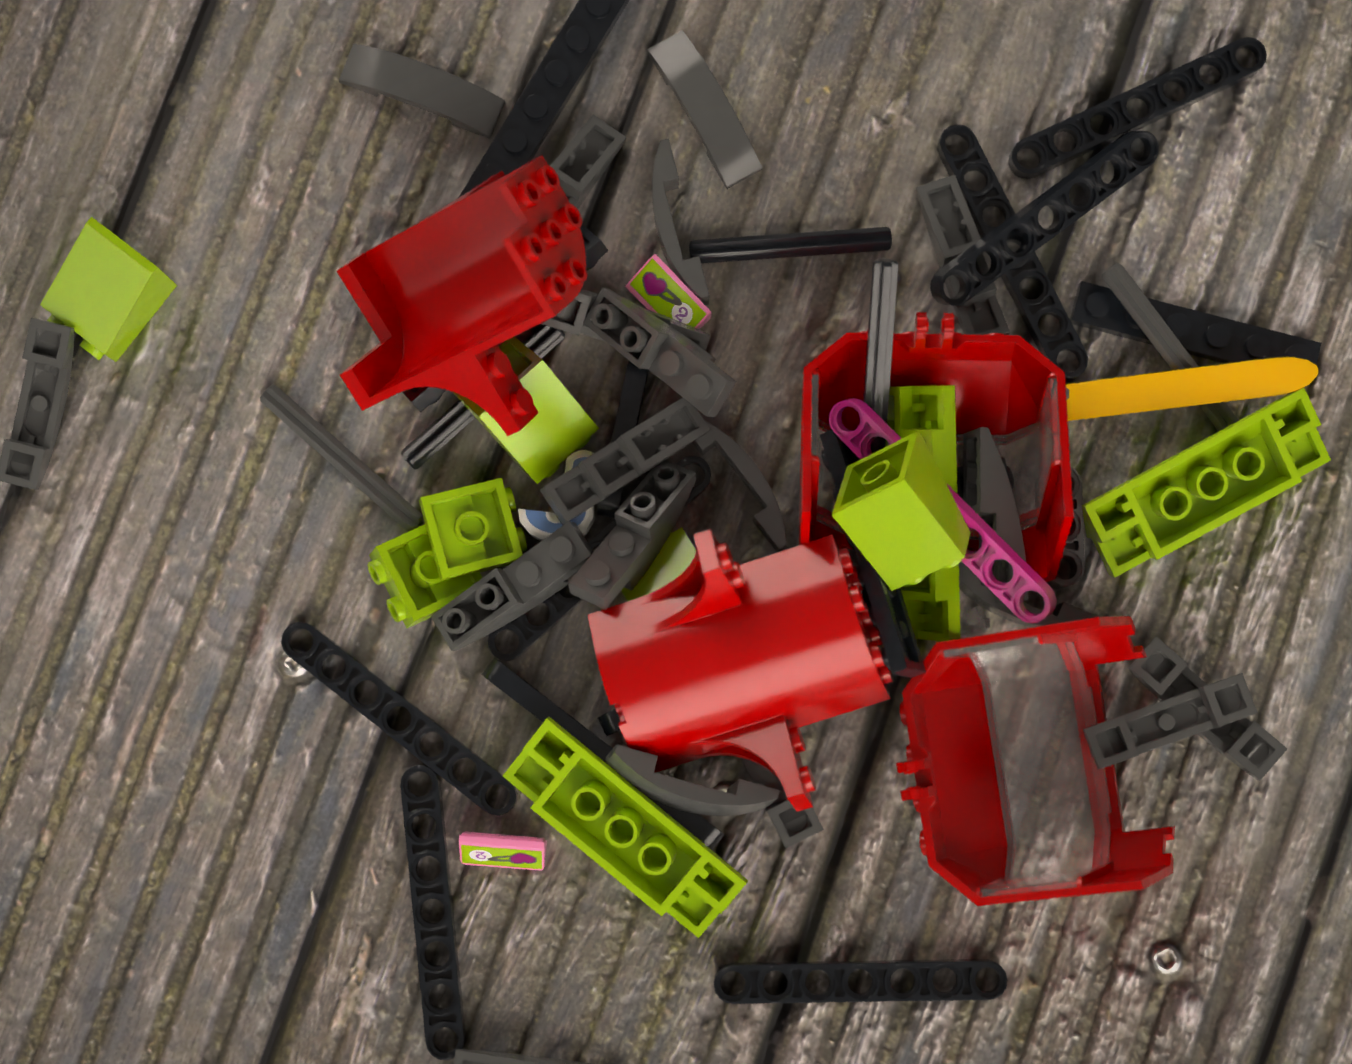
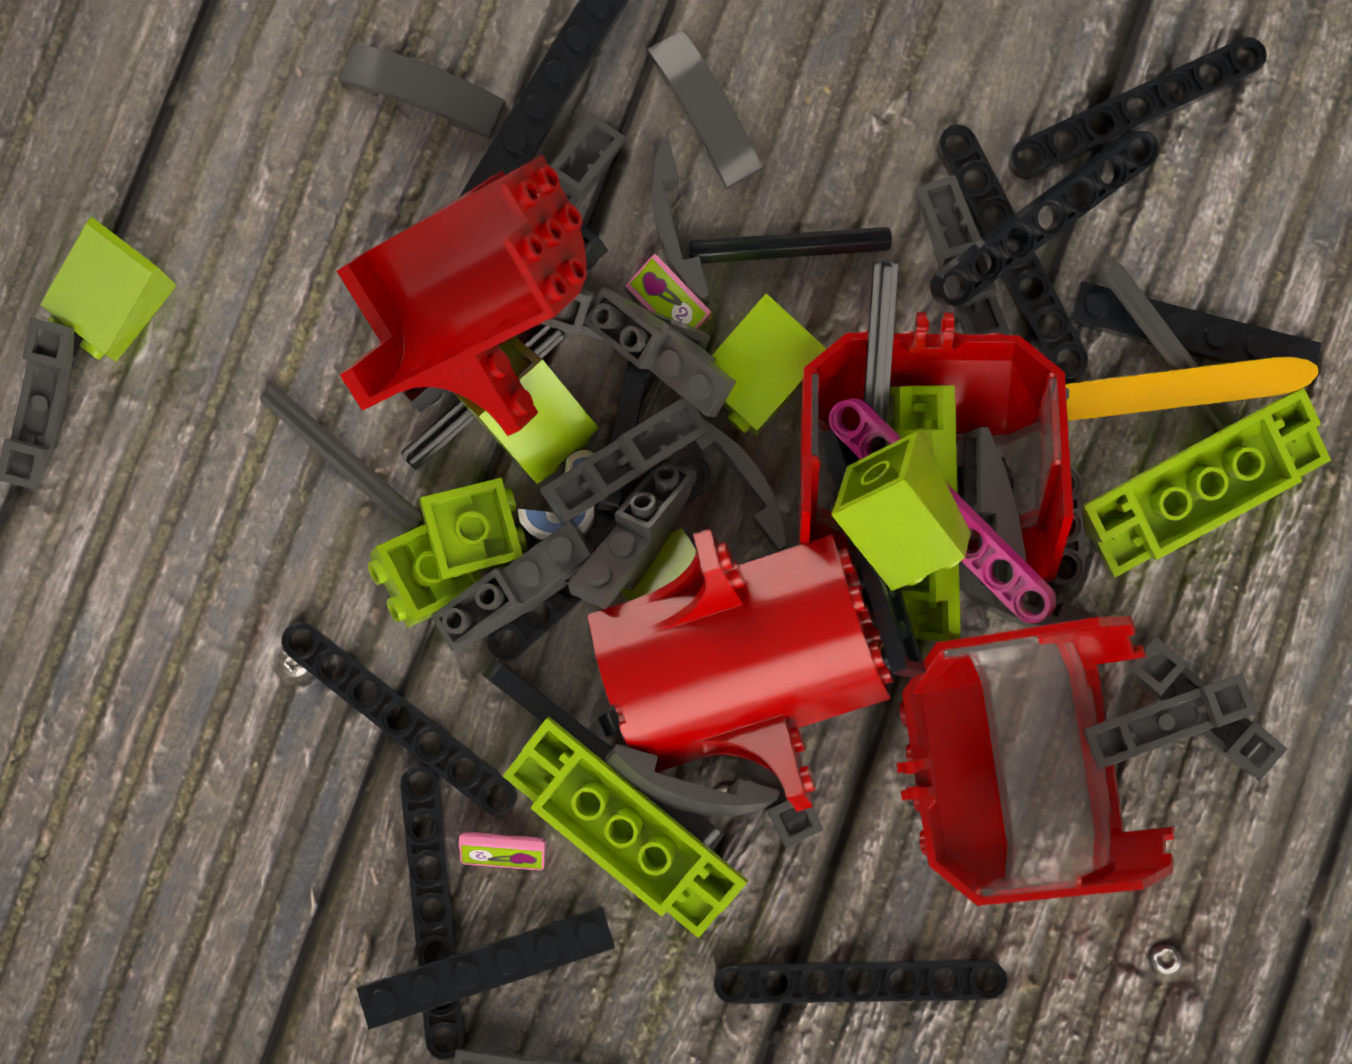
(484, 967): none -> black plate
(766, 362): none -> lime slope

